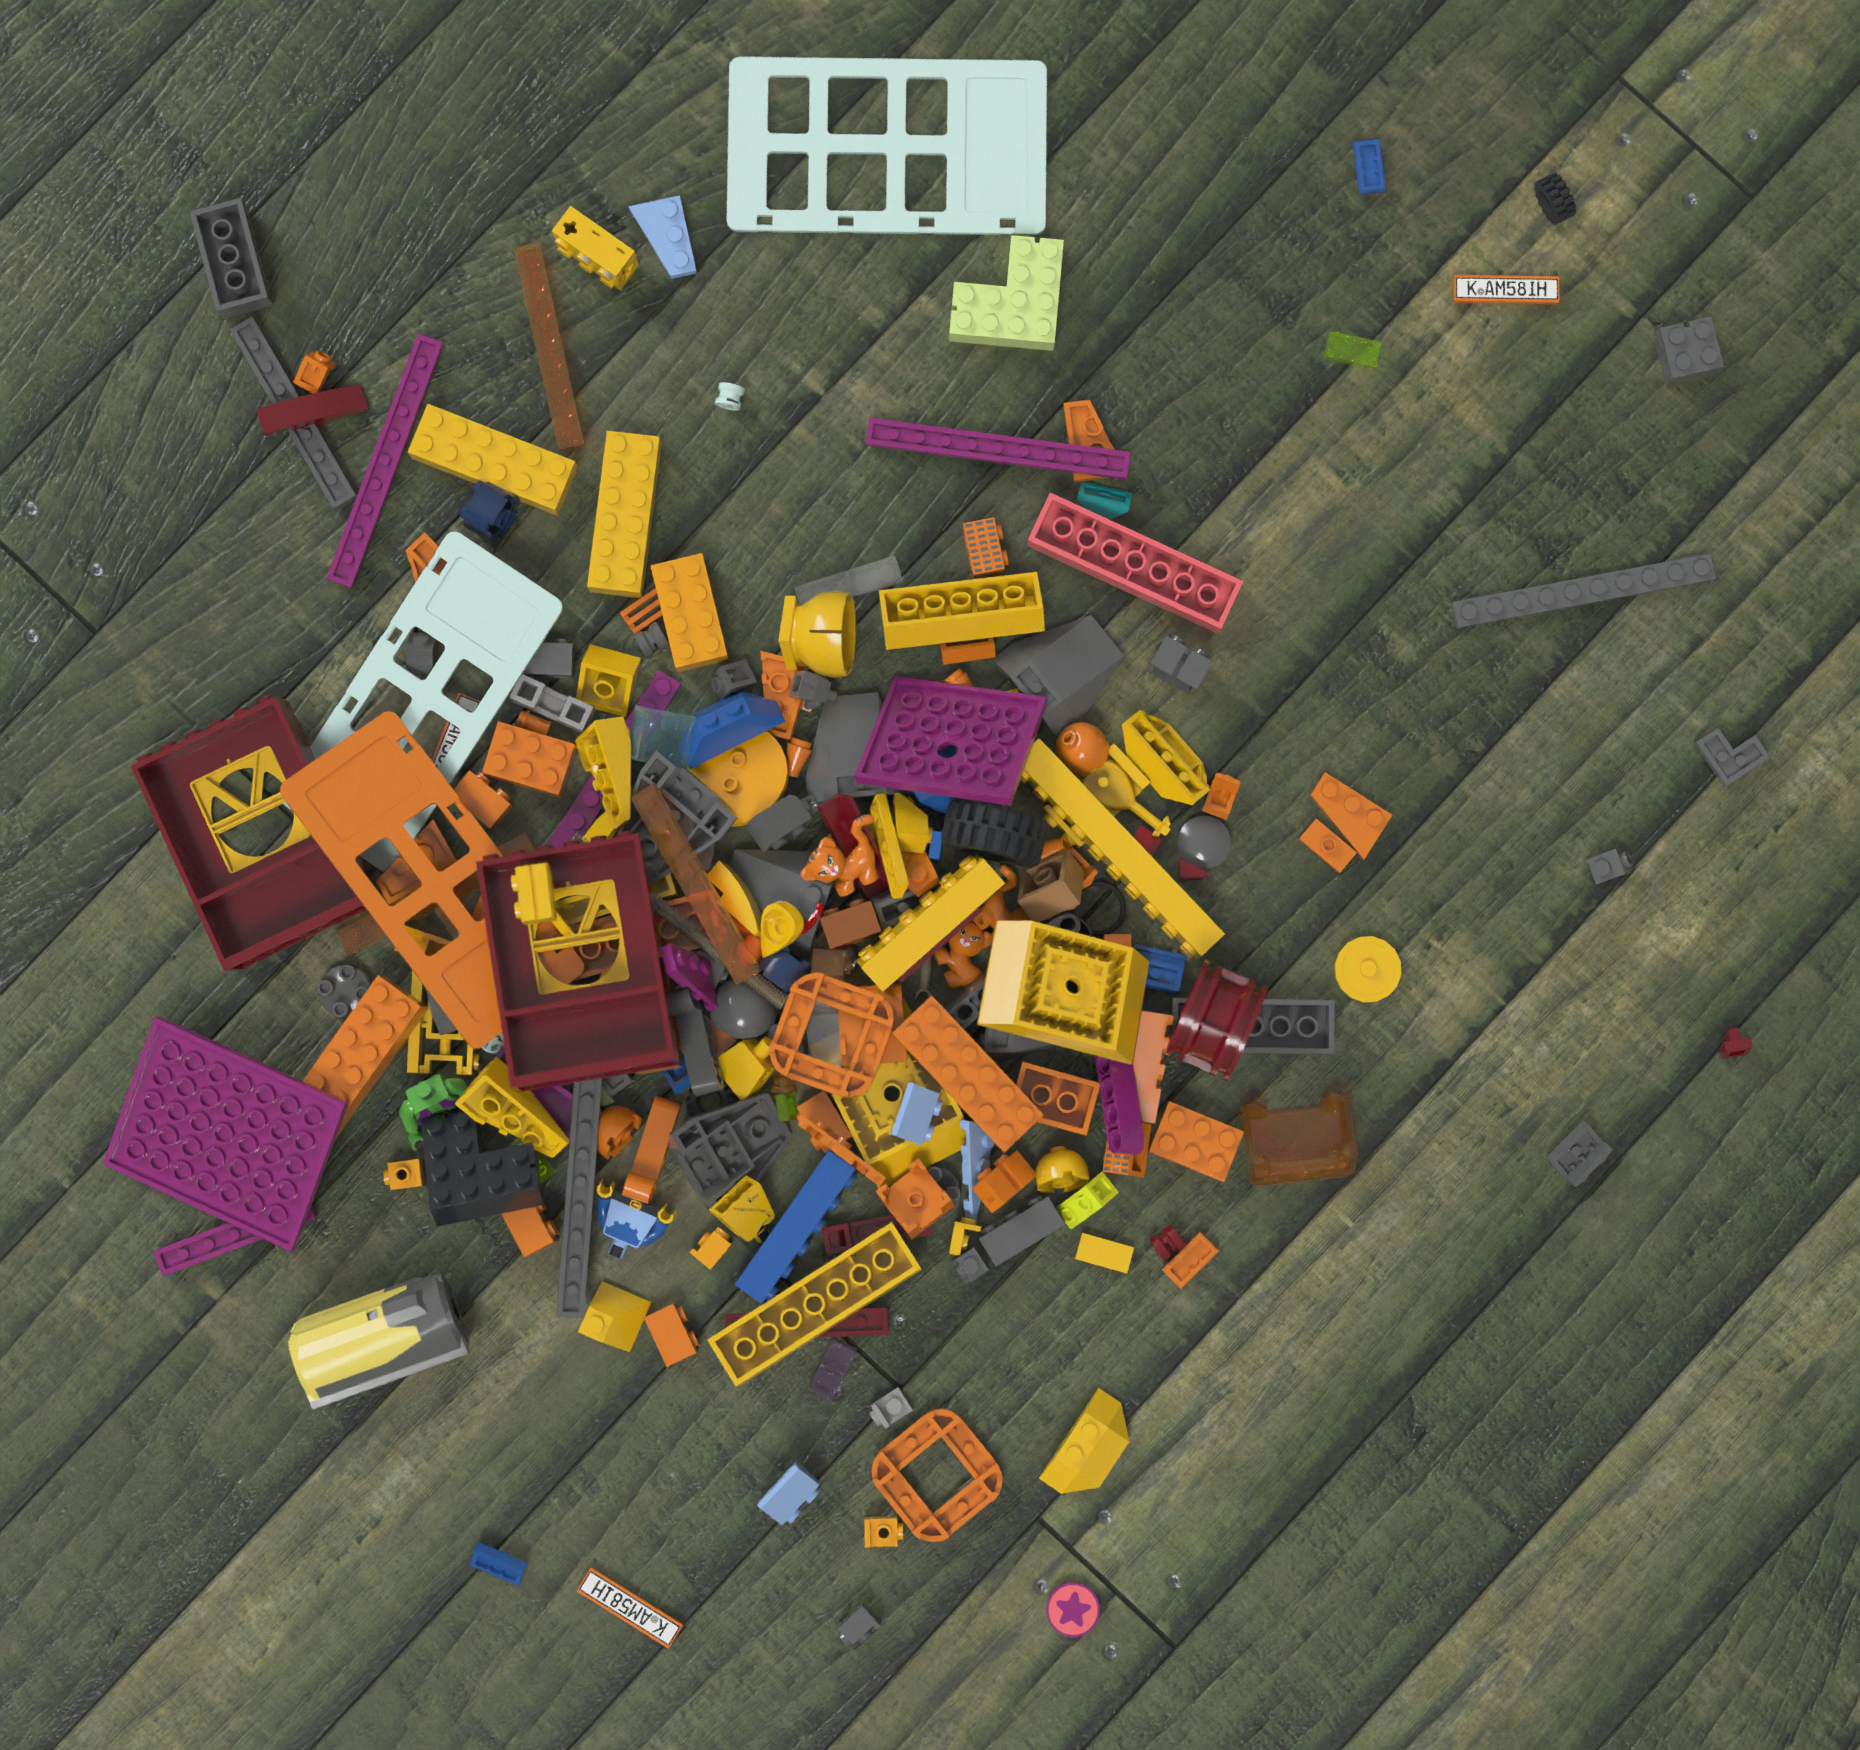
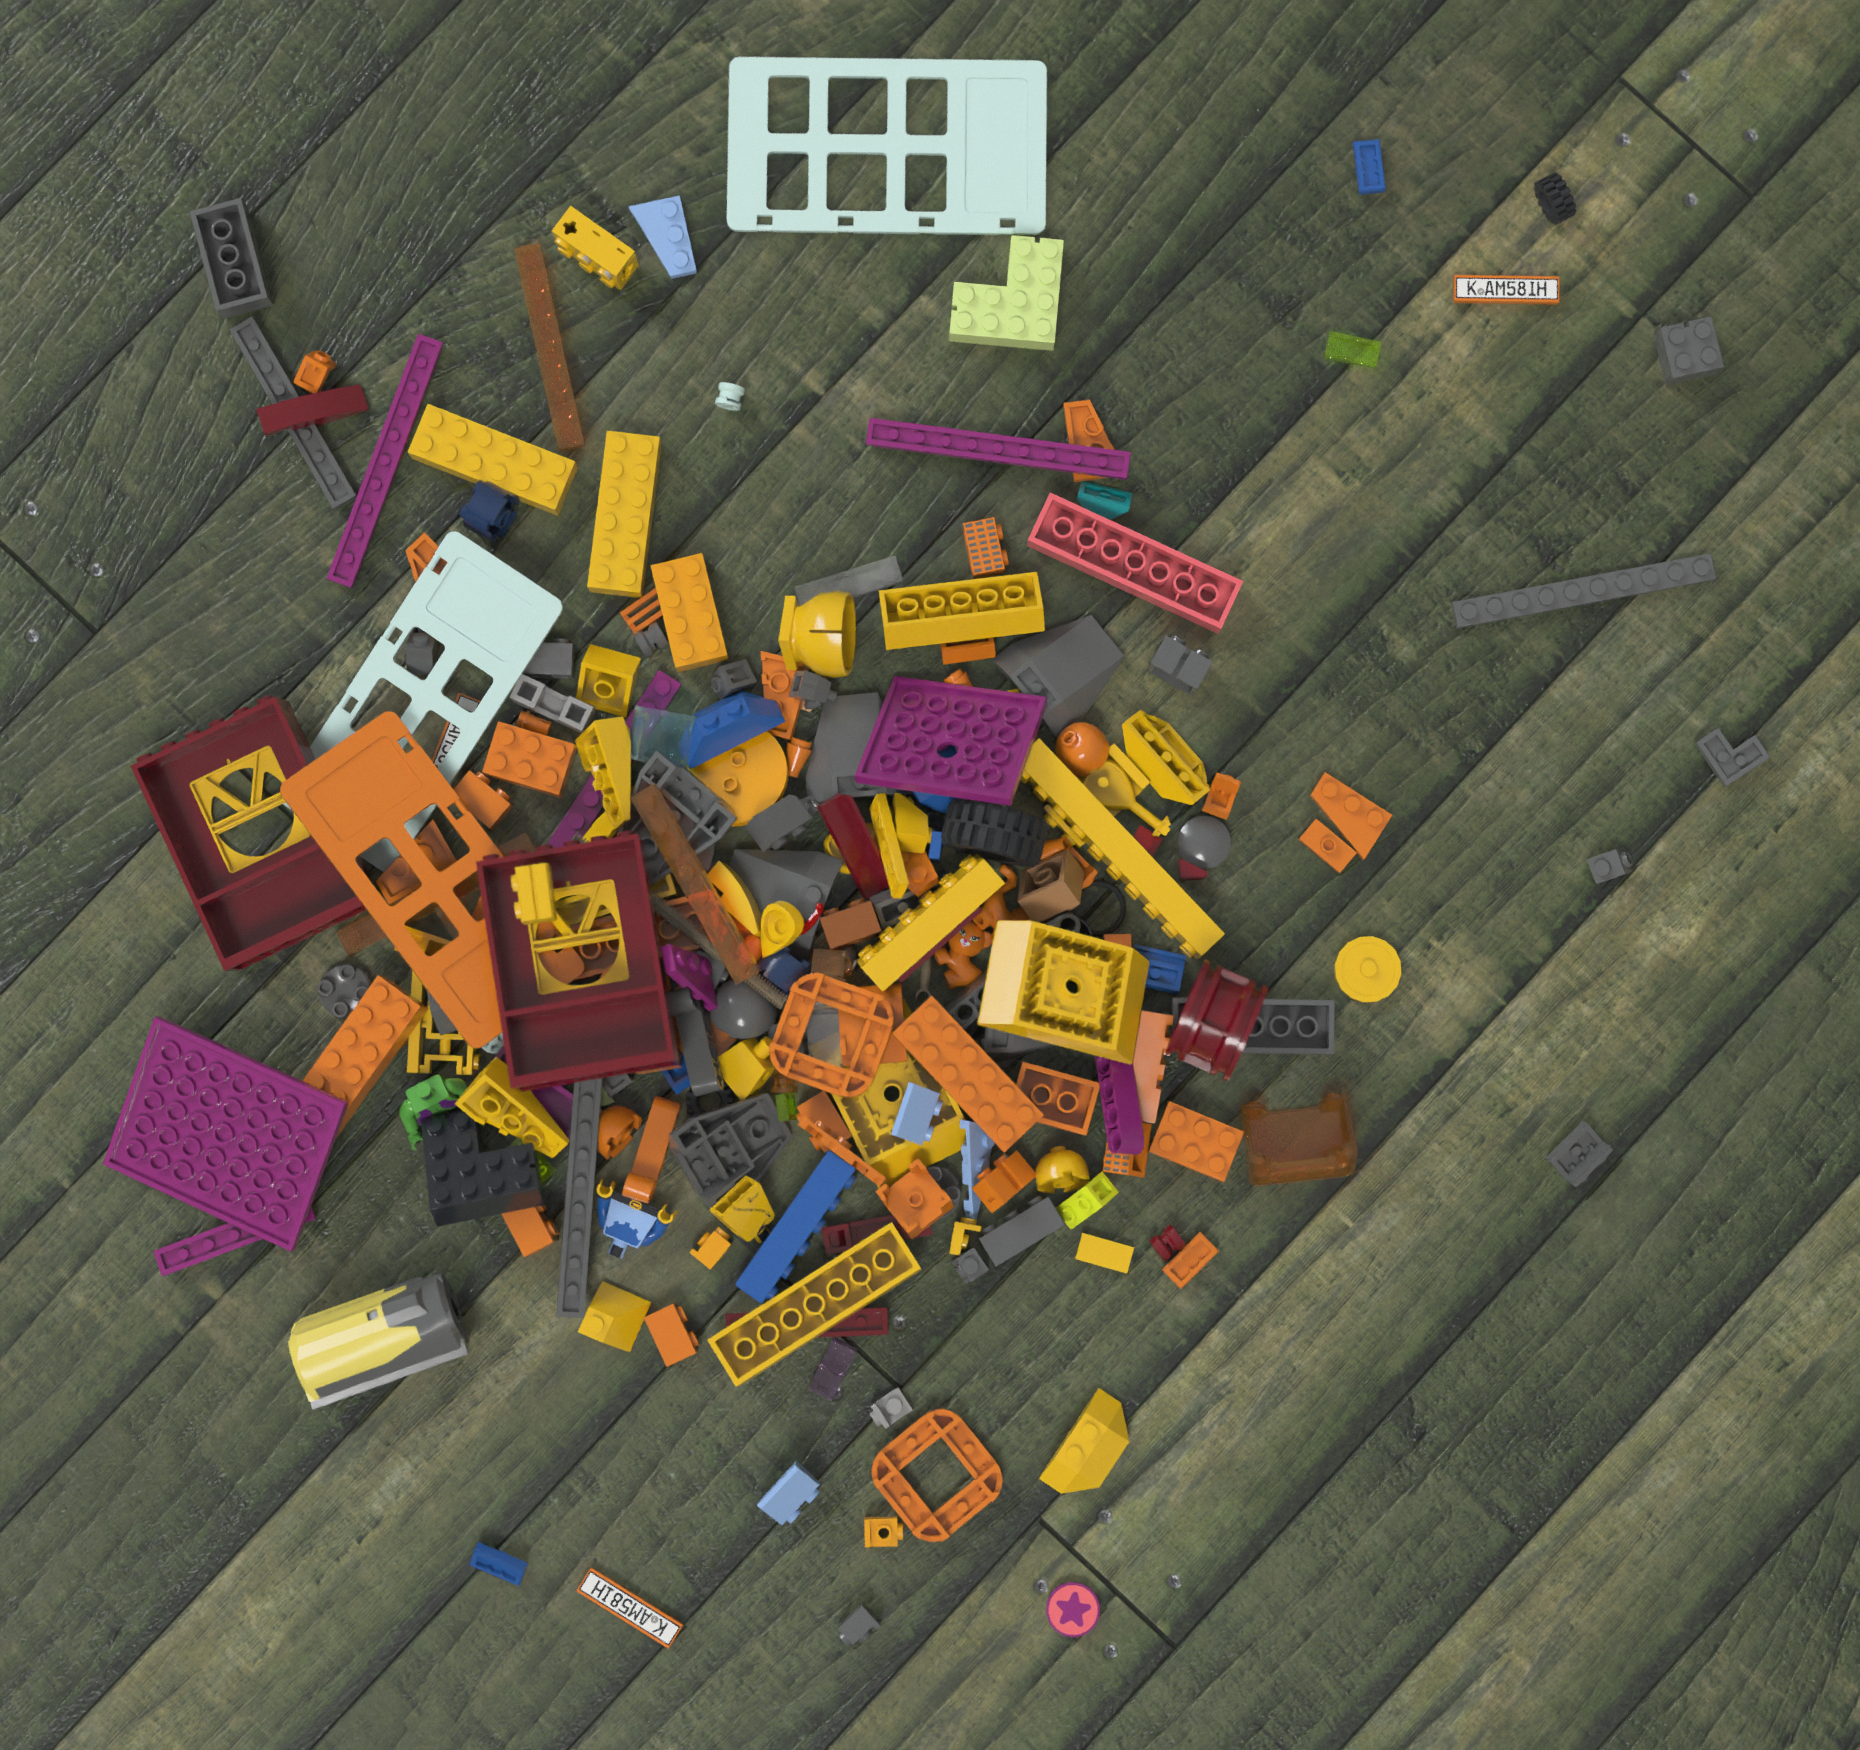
(414, 1171): light orange brick -> none
(829, 862): orange animal -> none
(1734, 1044): dark red tile -> none

